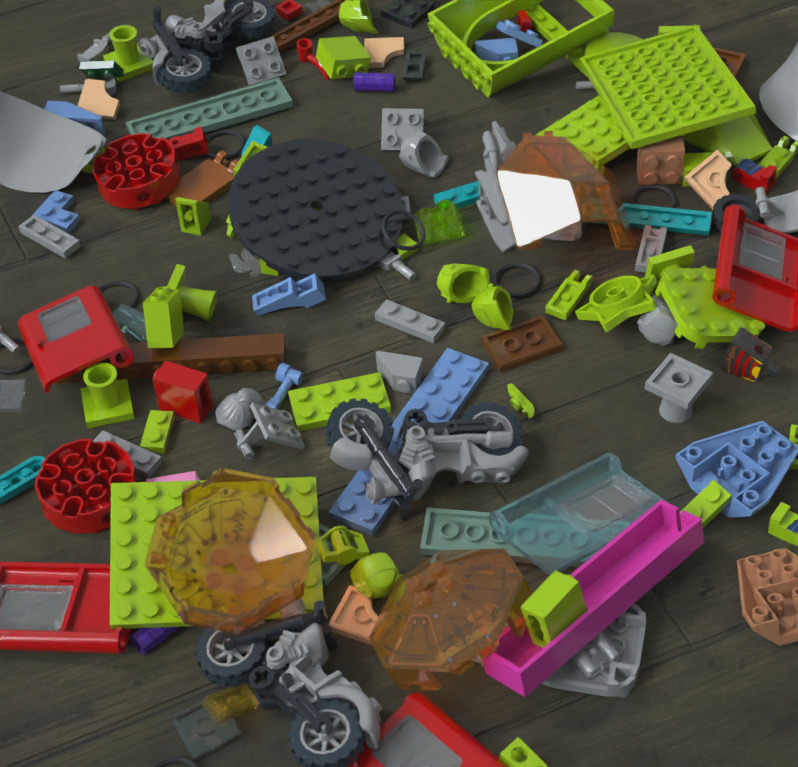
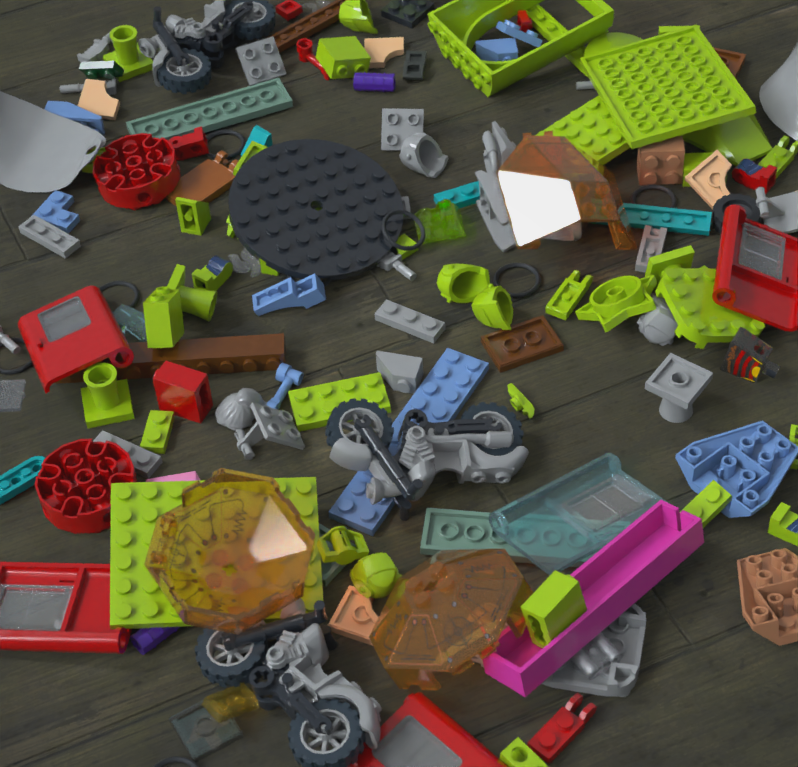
(213, 274): none -> lime leg
(561, 729): none -> red hinge

